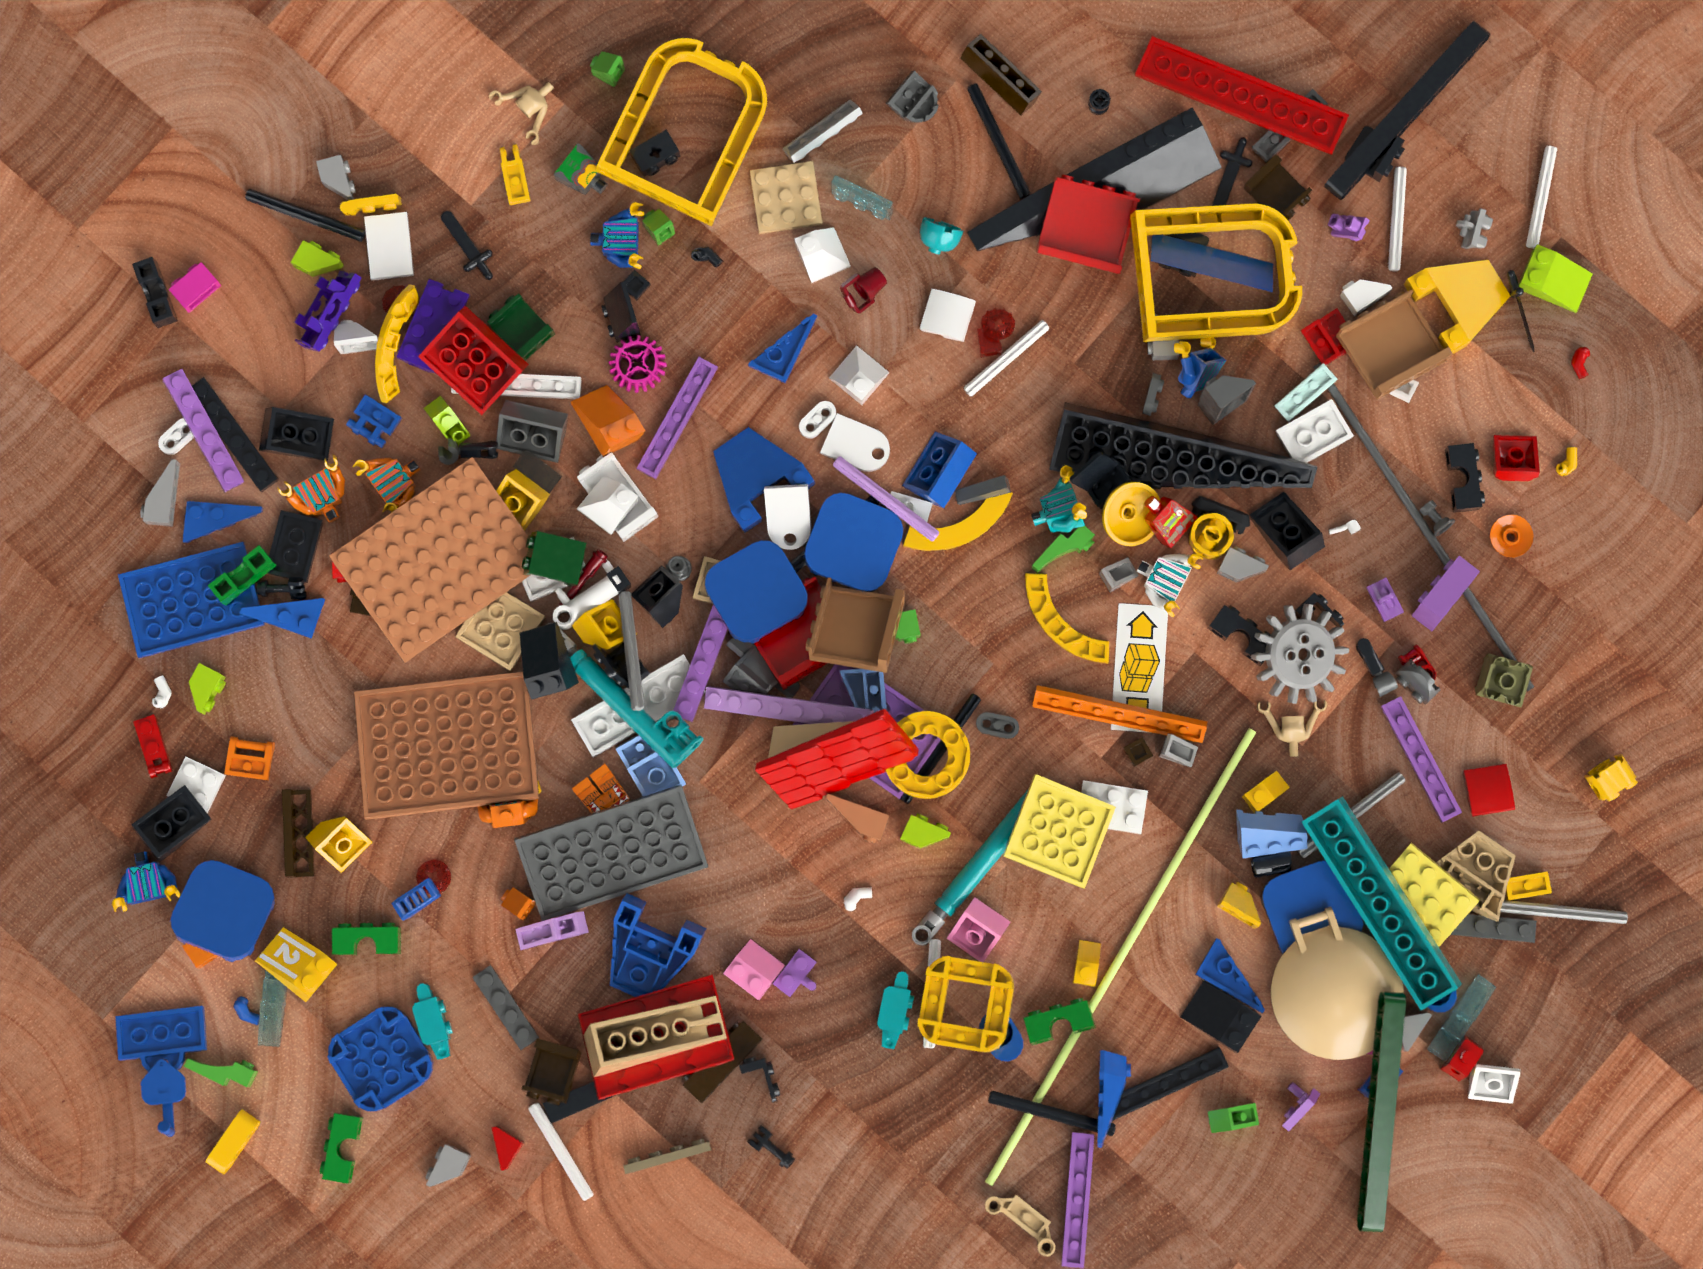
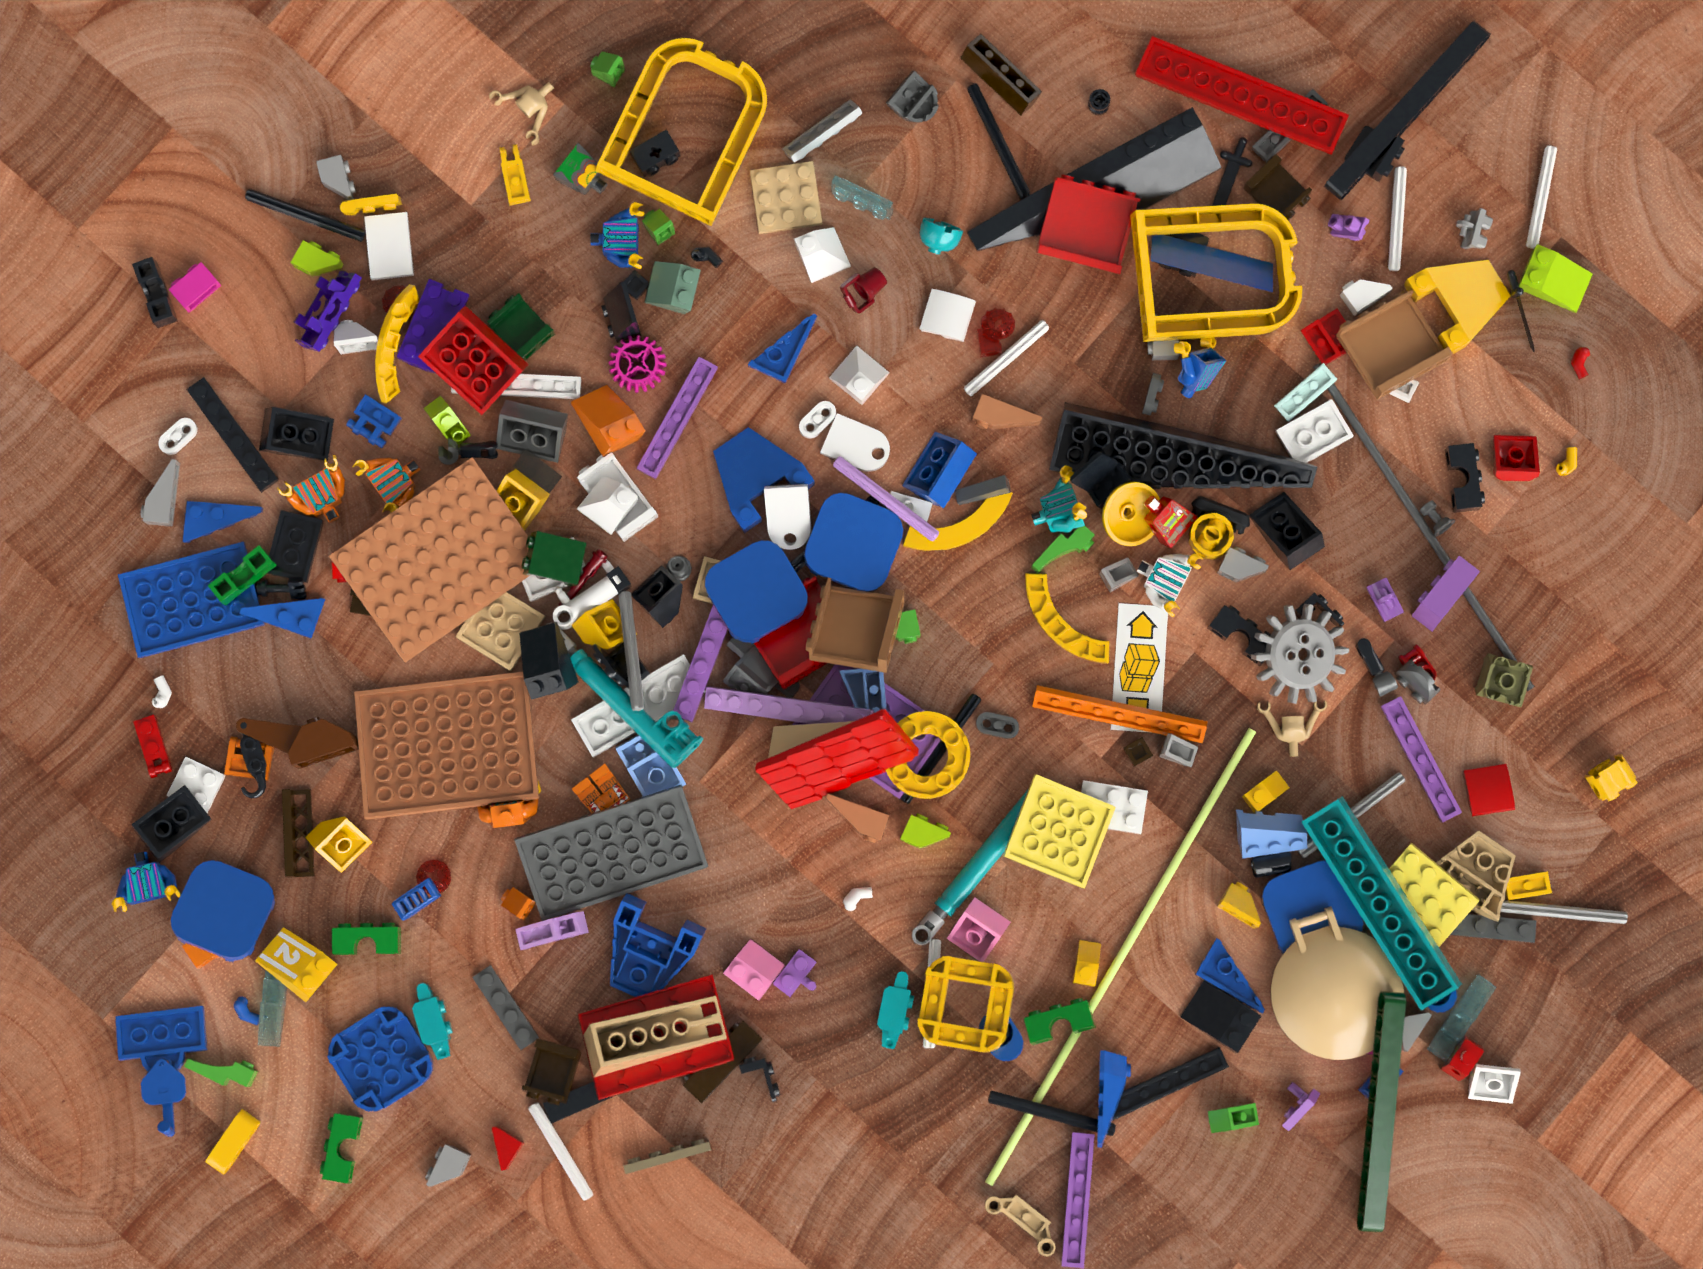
(203, 430): medium lavender plate -> none
(204, 687): lime slope -> none
(303, 744): none -> reddish brown slope
(476, 258): black sword -> none
(672, 286): none -> sand green slope
(786, 1159): black hinge -> none
(998, 414): none -> nougat slope
(1224, 396): dark grey slope -> none
(1352, 526): white hand -> none
(1518, 528): orange dish -> none

